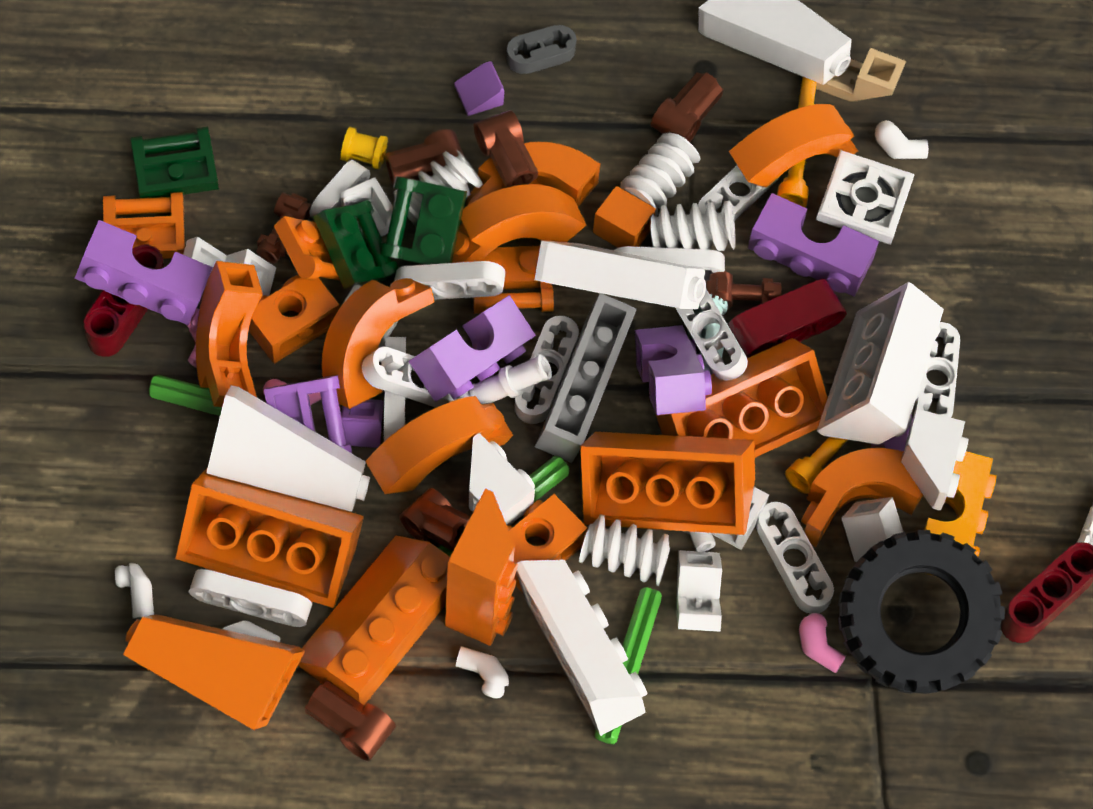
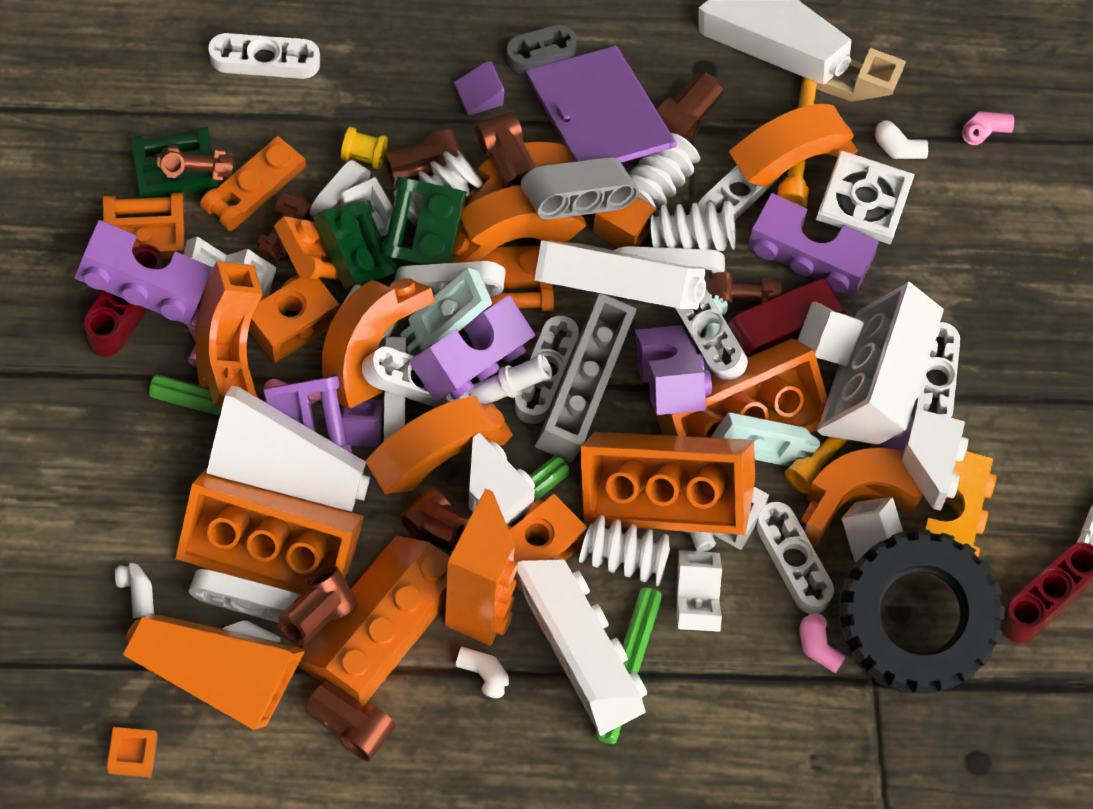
(132, 752): none -> orange plate
(174, 162): none -> copper bar
(253, 44): none -> white beam
(254, 183): none -> orange plate
(324, 600): none -> copper piece
(452, 310): none -> light aqua hinge
(579, 188): none -> light grey beam
(600, 107): none -> medium lavender container
(772, 440): none -> light aqua hinge
(830, 333): none -> white panel
(985, 123): none -> bright pink arm

